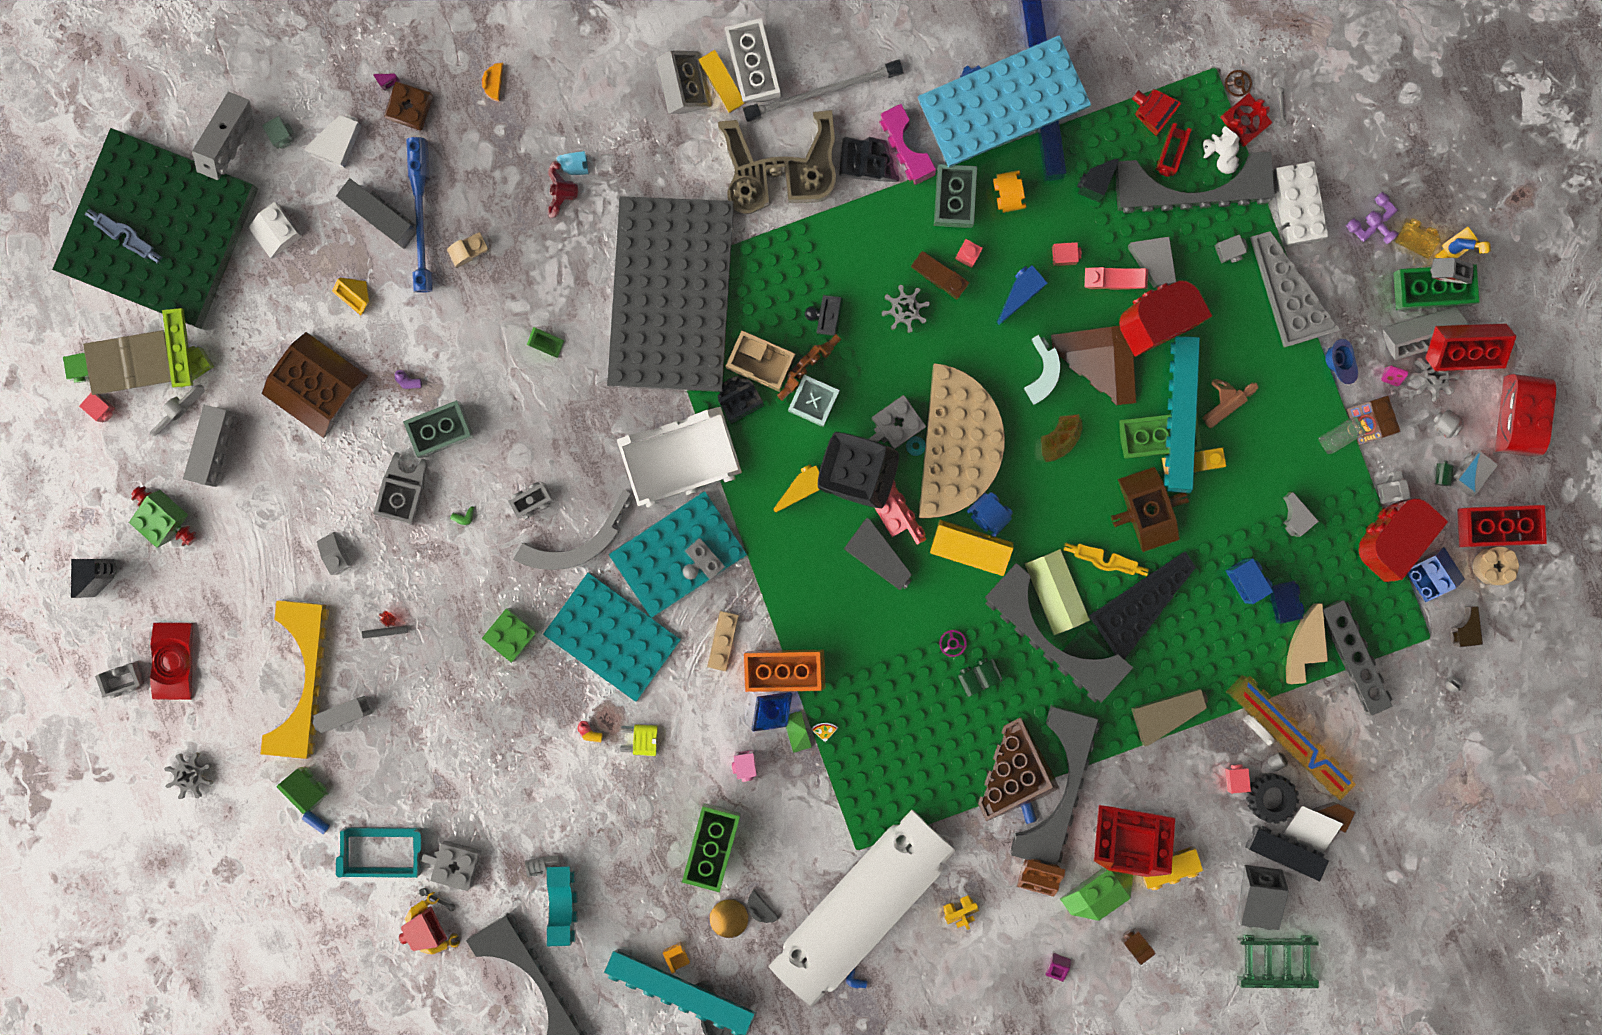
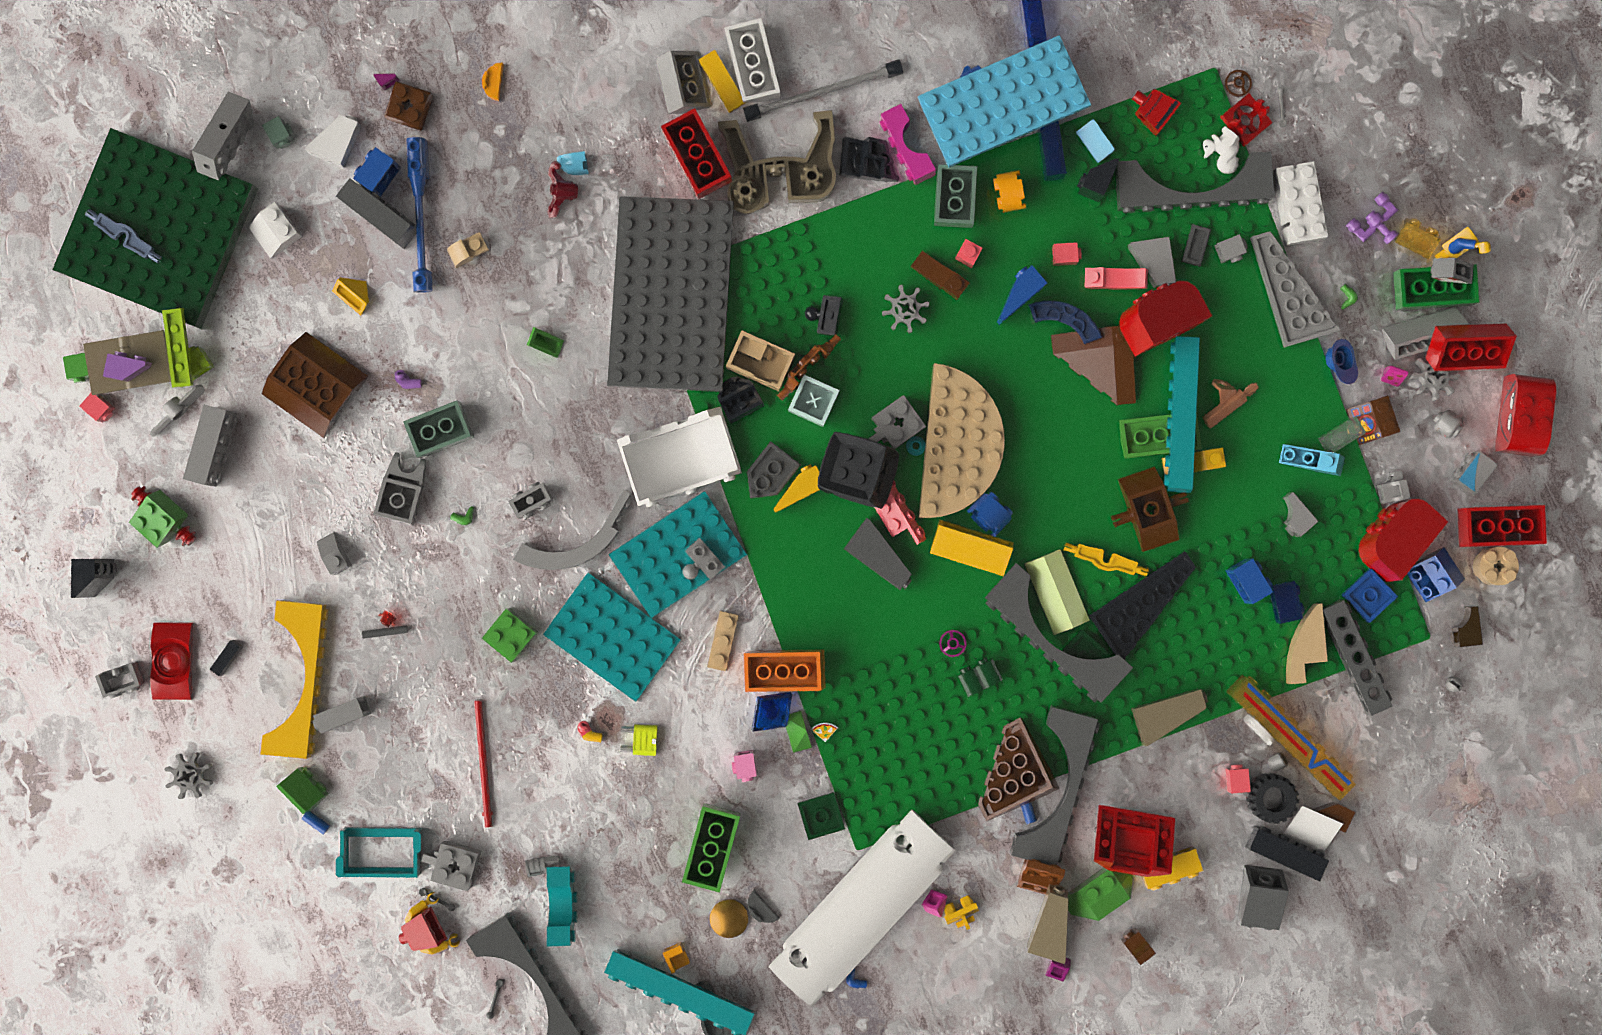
(124, 368): none -> medium lavender slope
(226, 658): none -> black piece
(376, 172): none -> blue brick
(483, 764): none -> red bar
(499, 983): none -> dark grey hinge
(696, 153): none -> red brick
(770, 472): none -> dark grey tile
(821, 815): none -> dark green plate
(935, 903): none -> dark pink slope
(1050, 928): none -> dark tan slope
(1051, 368): light aqua arch -> none
(1062, 438): clear orange brick -> none
(1069, 315): none -> dark blue tile
(1095, 141): none -> medium azure slope
(1183, 136): red window -> none
(1196, 245): none -> dark grey tile
(1267, 979): clear green fence -> none
(1312, 459): none -> medium azure slope
(1351, 294): none -> bright green animal
(1369, 595): none -> blue plate
(1444, 474): dark green piece -> none

